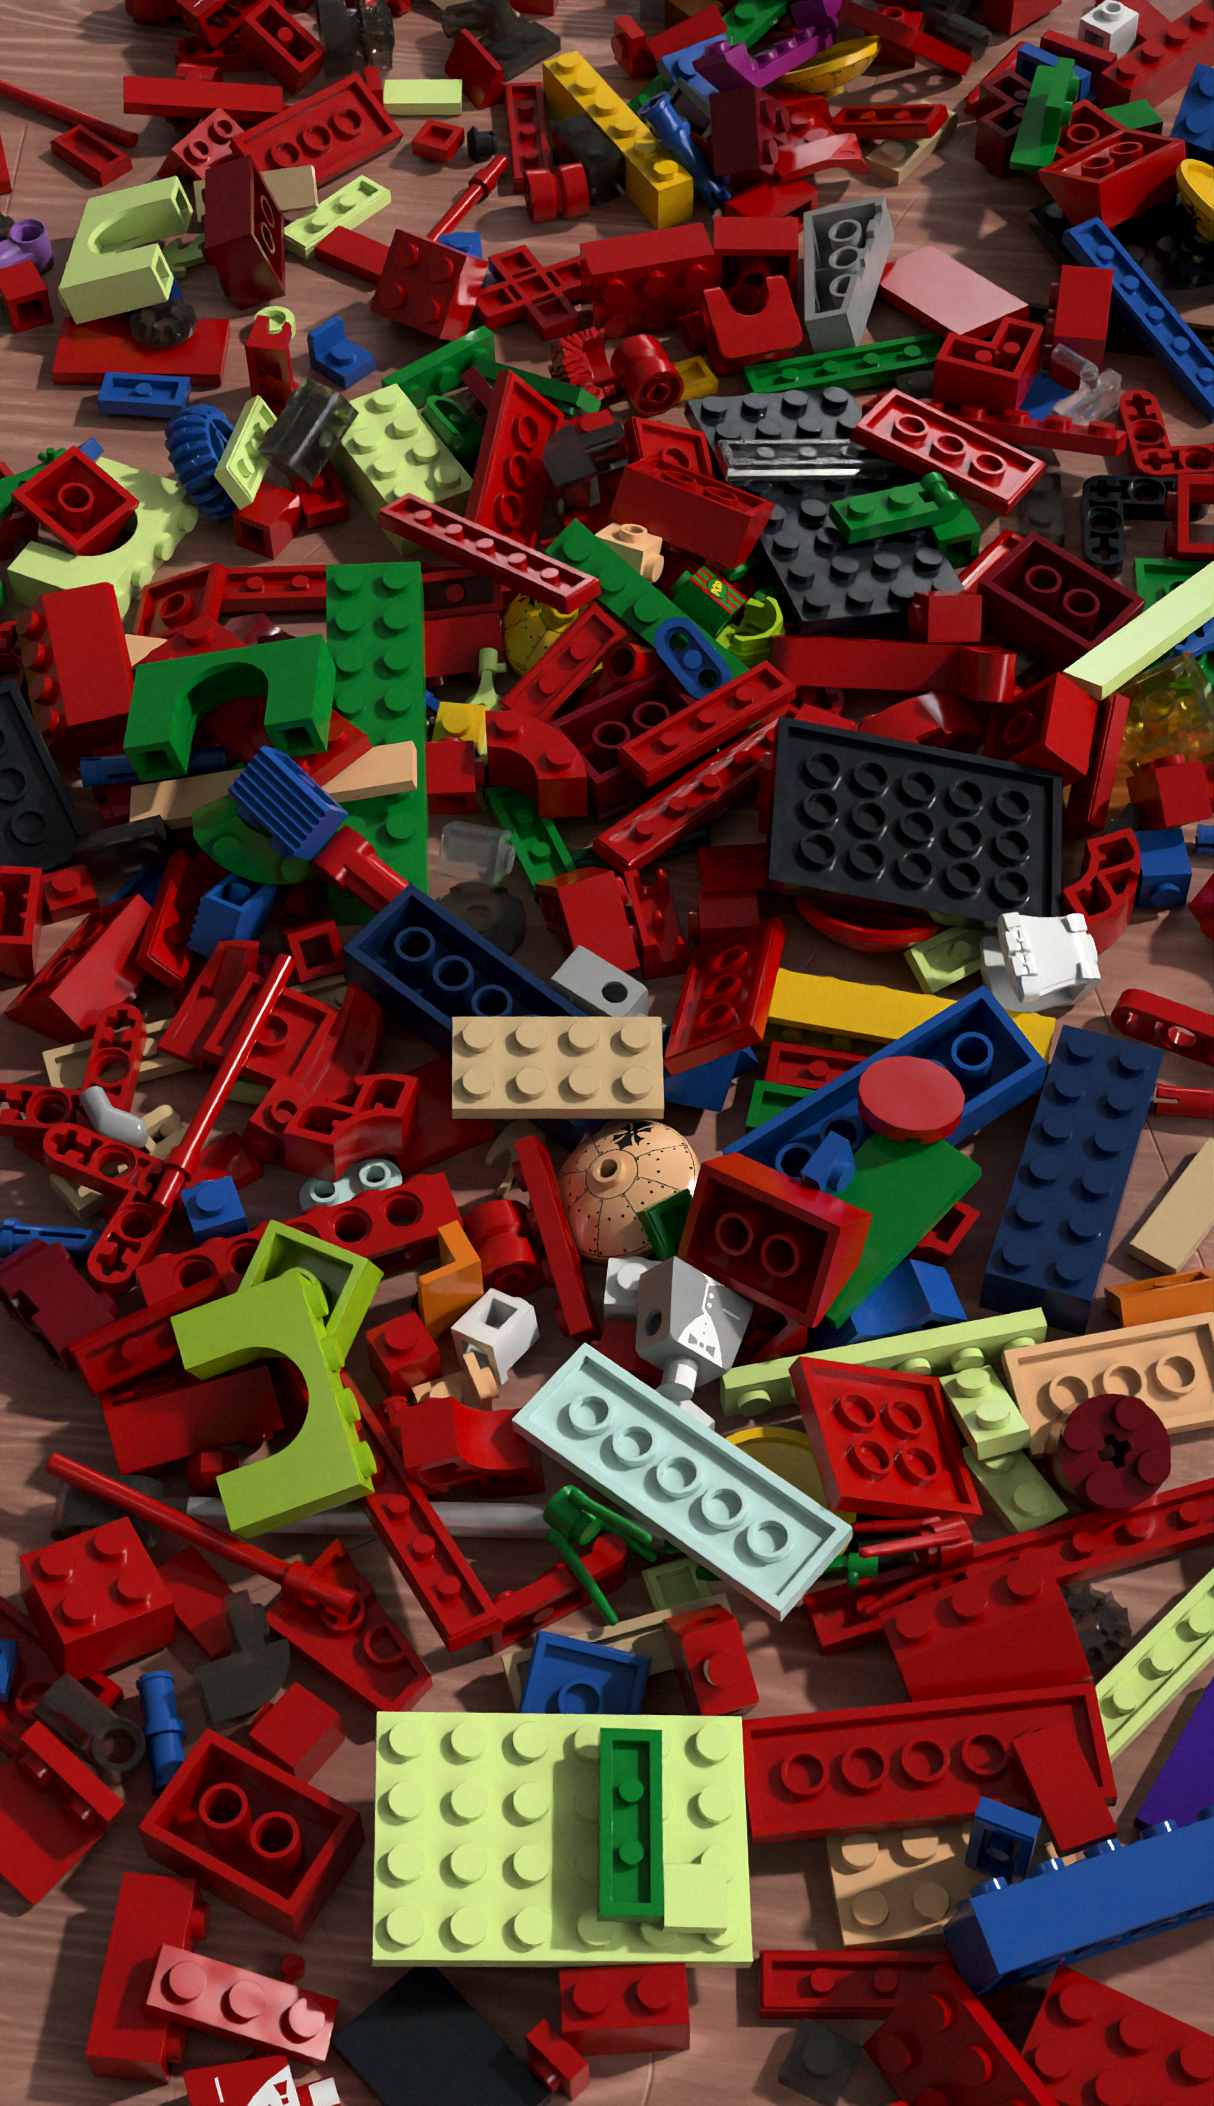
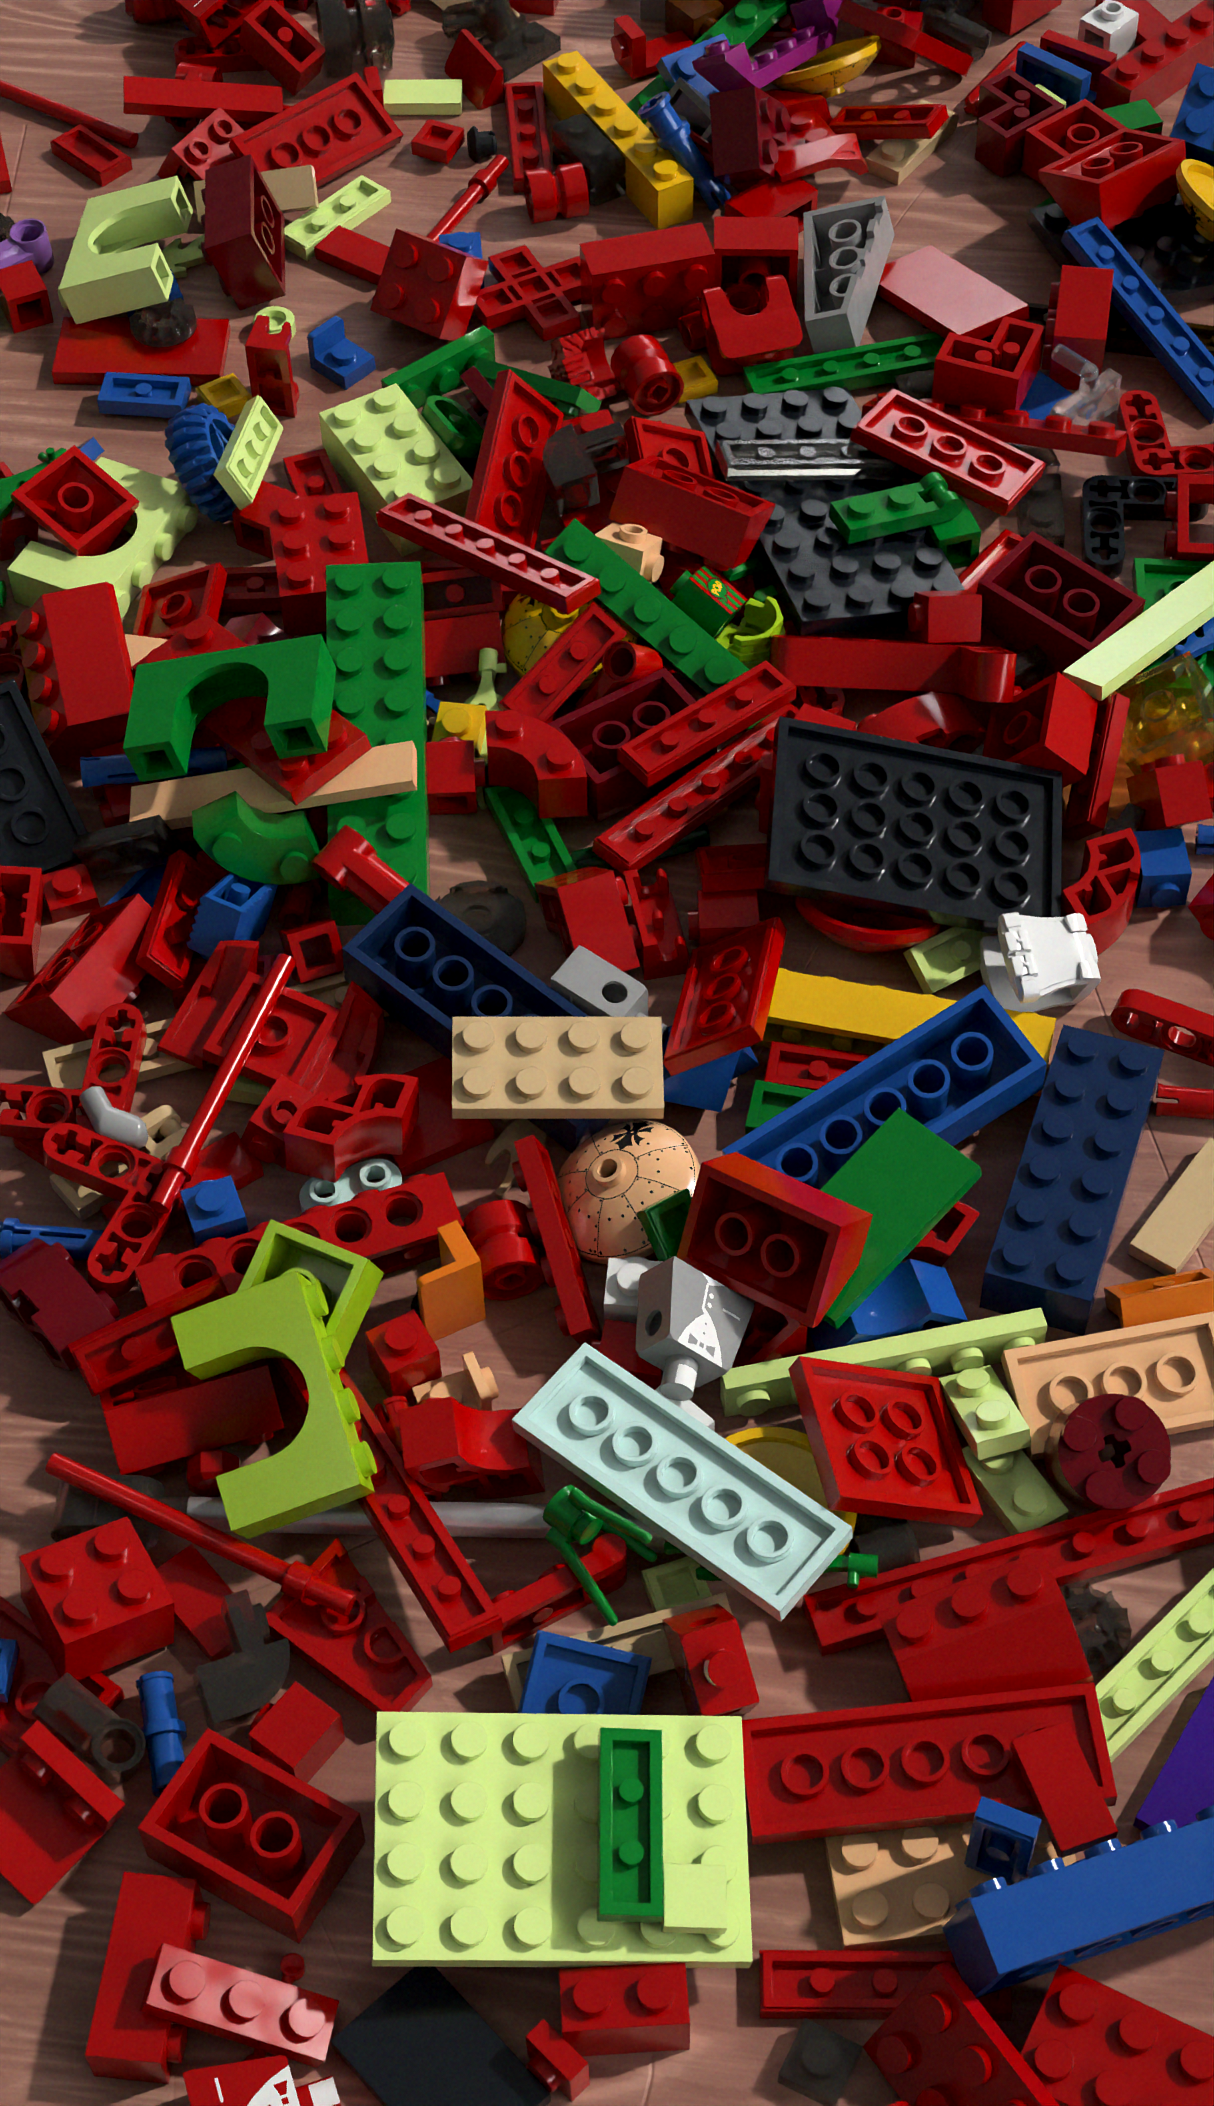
(225, 394): none -> yellow tile
(287, 804): blue brick -> none
(306, 539): none -> red brick
(307, 431): clear smoke brick -> none
(475, 853): clear brick -> none
(496, 1331): white brick -> none
(689, 32): red slope -> none
(692, 661): blue plate -> none
(830, 1166): blue plate -> none
(910, 1099): red tile -> none
(935, 1542): red plant -> none
(1045, 114): green bracket -> none

